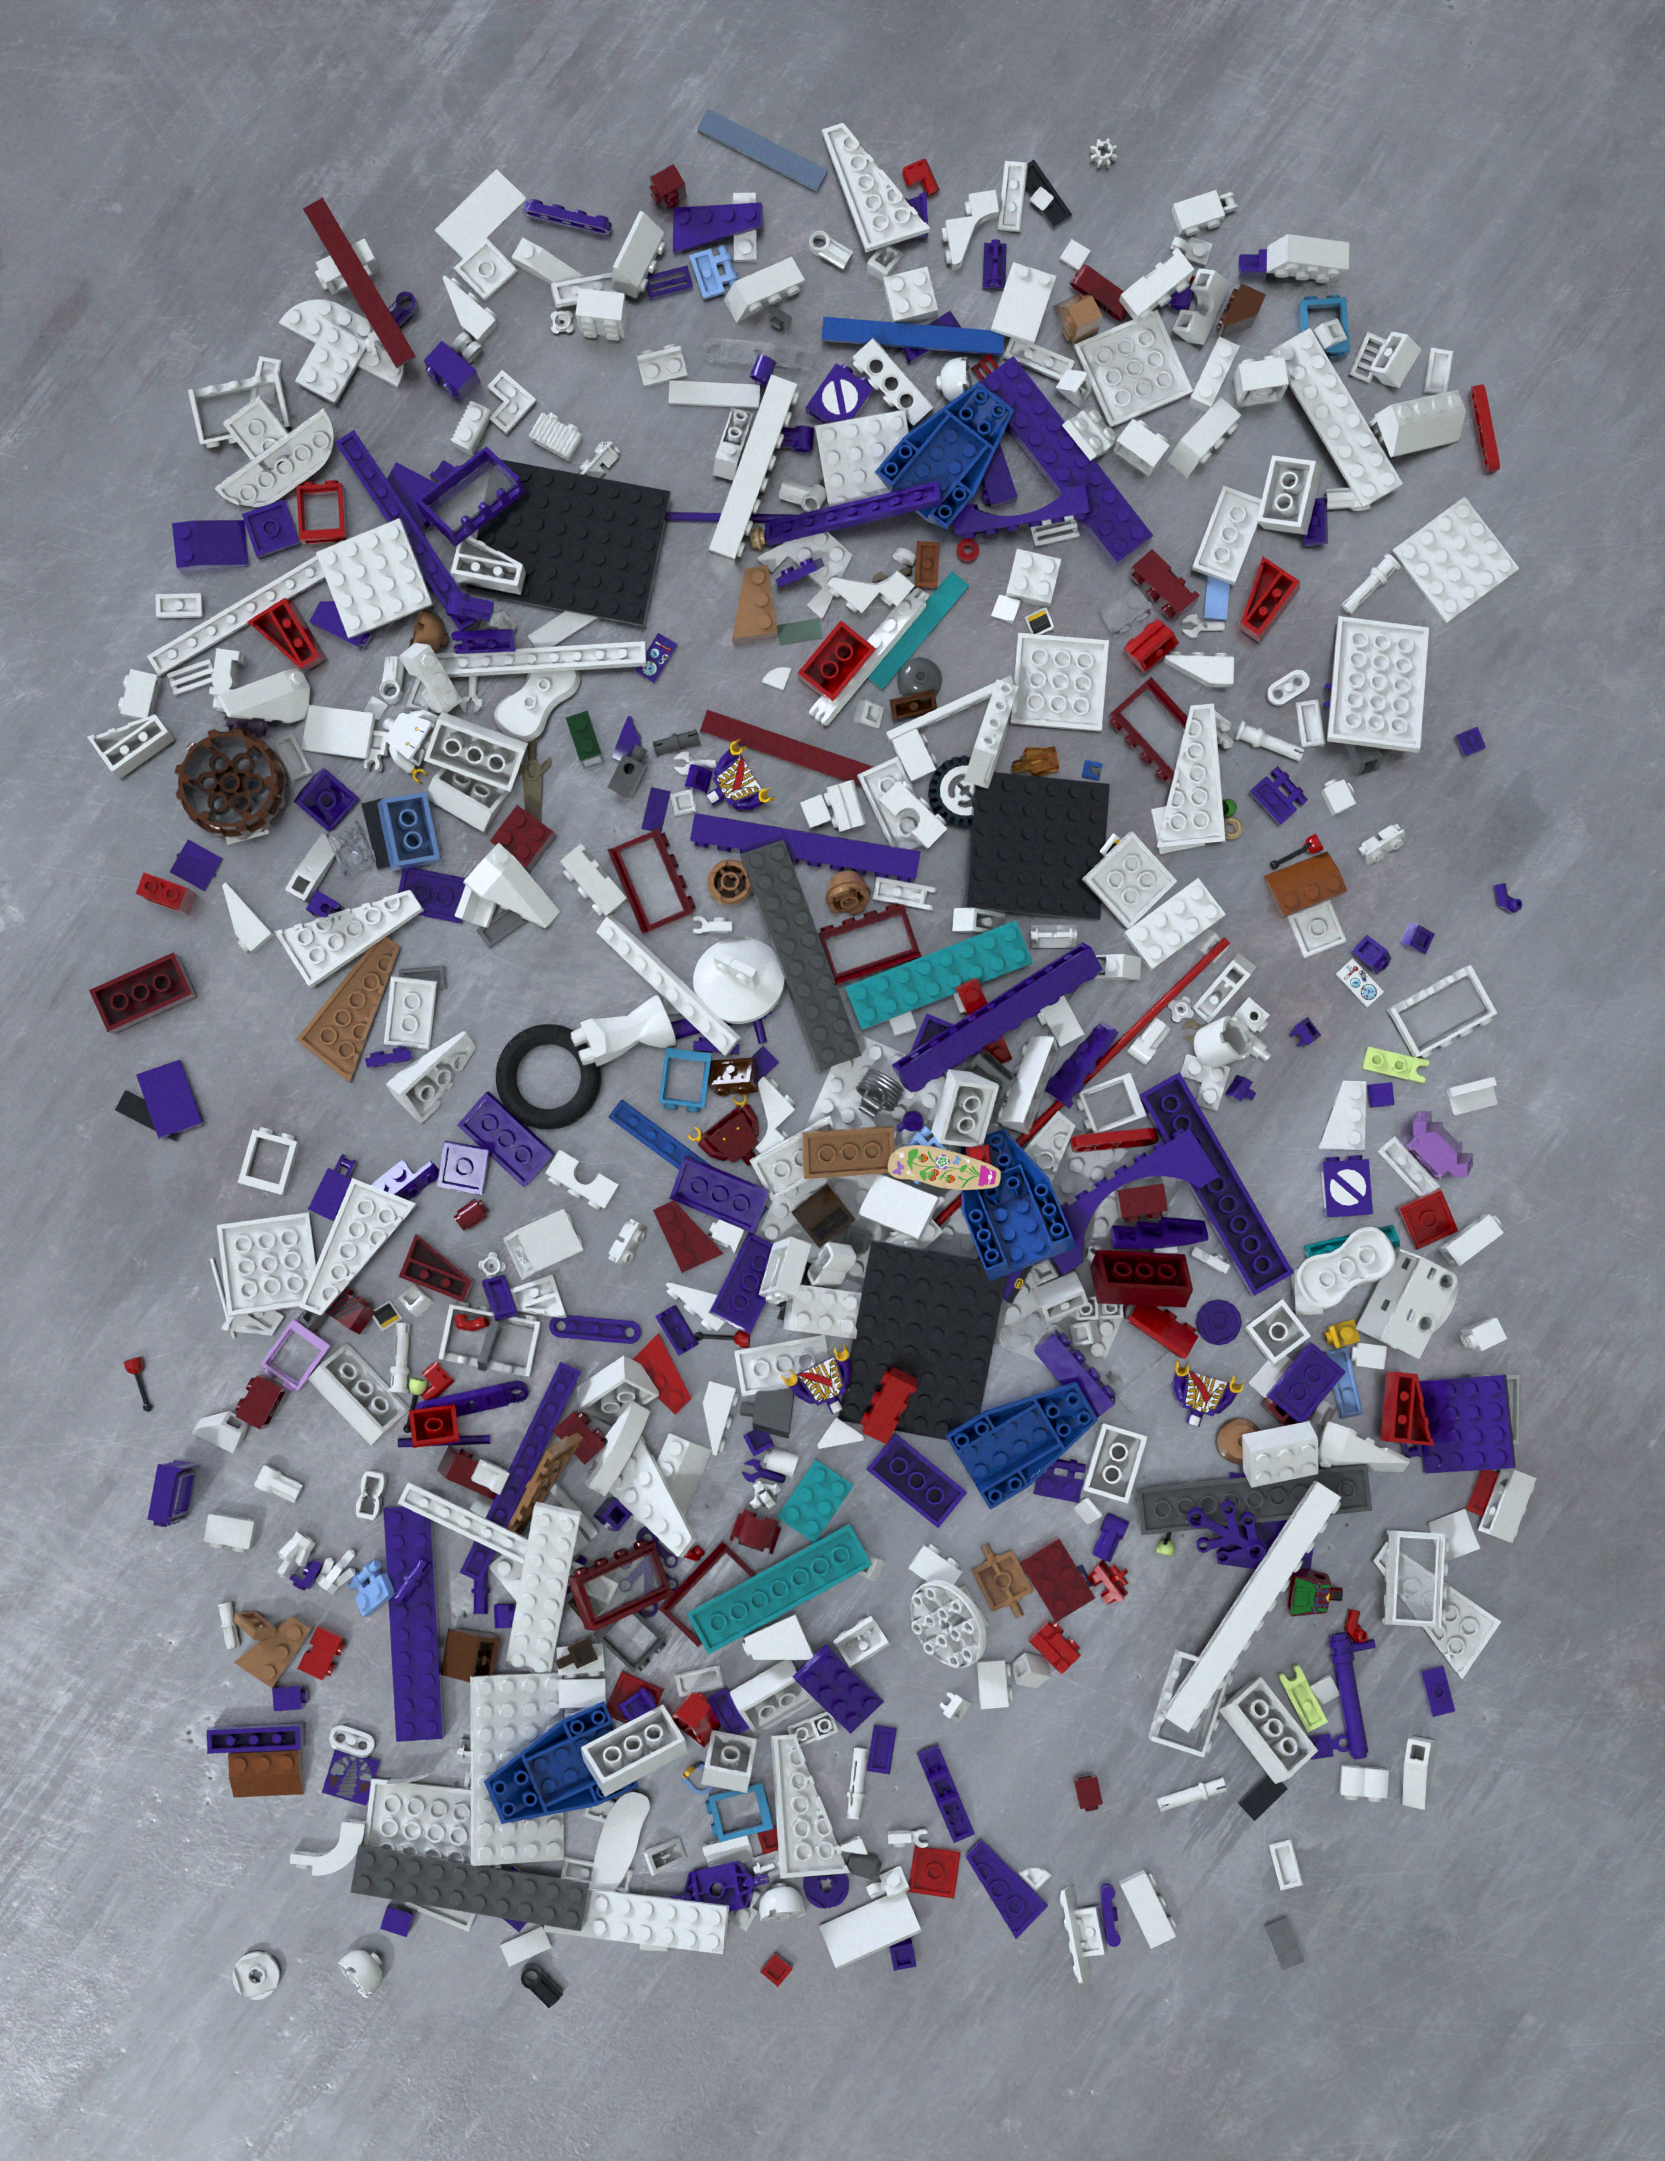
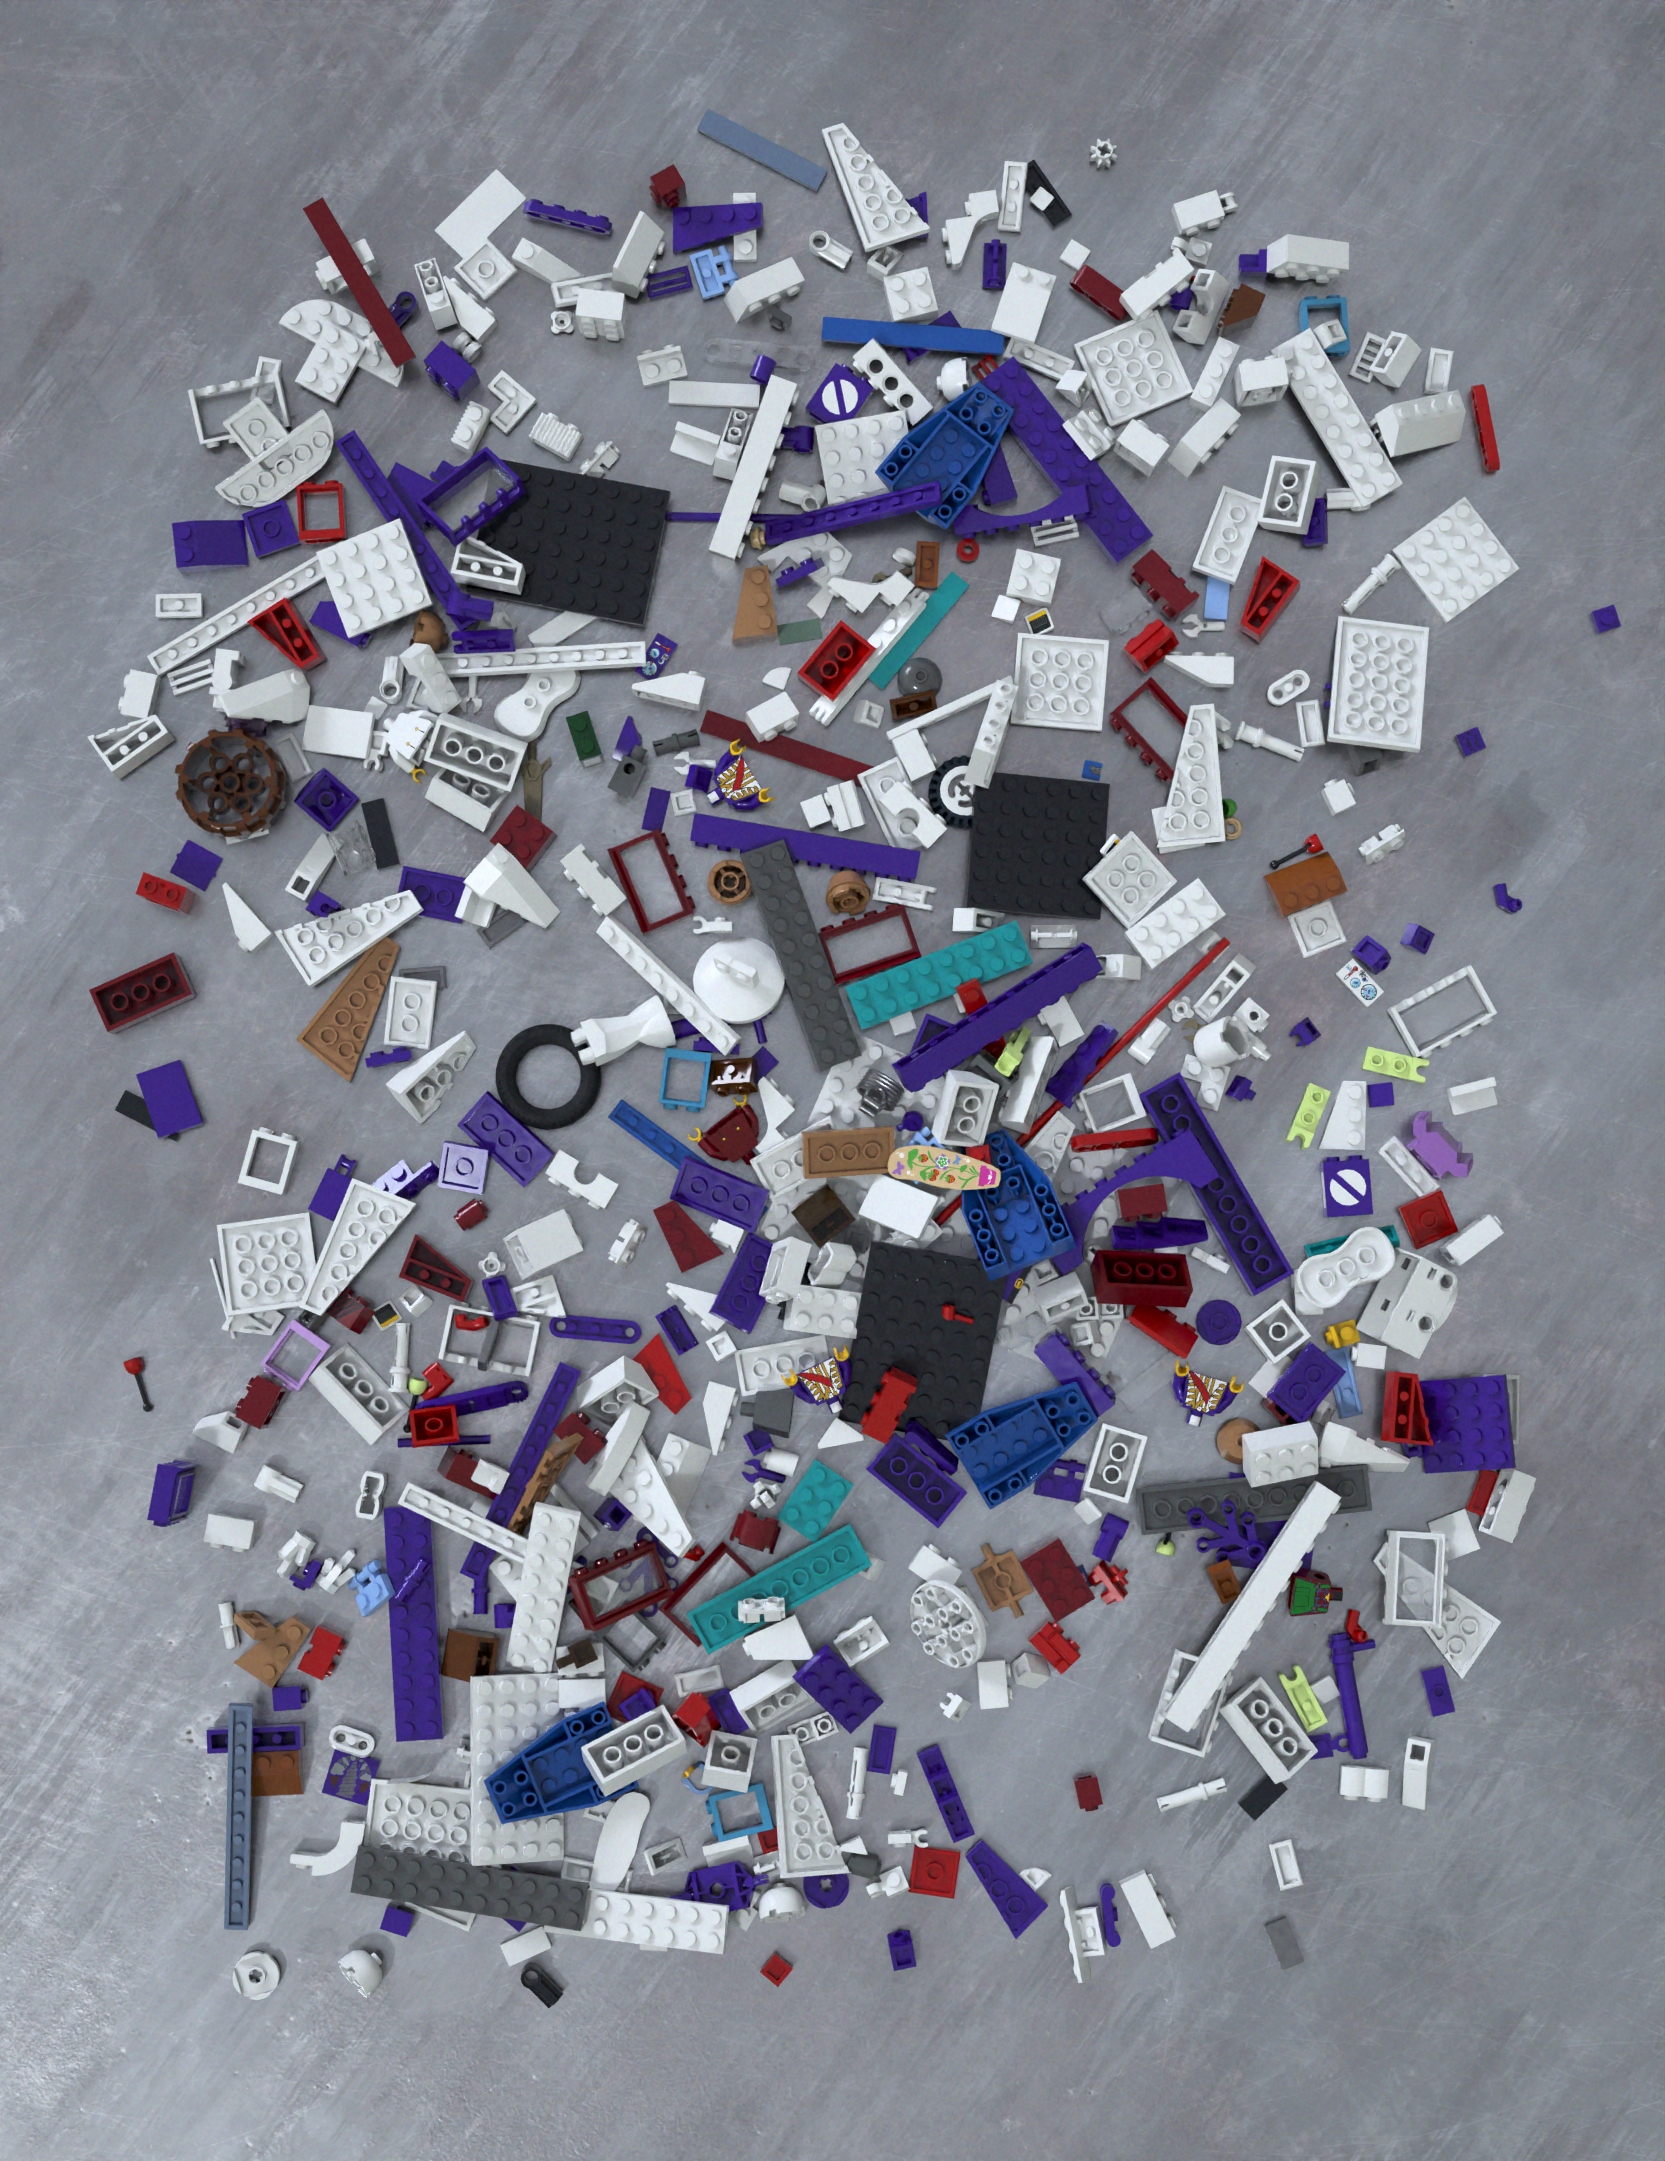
(238, 1816): none -> sand blue plate
(408, 831): medium blue brick -> none
(435, 294): none -> white slope
(677, 690): none -> white slope
(695, 443): none -> white panel
(721, 1346): none -> white tile
(740, 1338): hinge -> none
(772, 717): none -> white brick
(772, 1608): none -> white hinge
(870, 1929): white tile -> none
(898, 1781): none -> white plate
(919, 173): red piece -> none
(931, 1447): none -> dark purple plate
(949, 1314): none -> red hand
(1012, 1053): none -> yellowish green plate
(1038, 760): clear orange rock -> none
(1079, 317): medium nougat wedge -> none
(1224, 1581): none -> dark orange plate
(1273, 800): dark purple plate -> none
(1308, 1115): none -> yellowish green plate
(1482, 1334): white brick -> none
(1605, 619): none -> dark purple plate

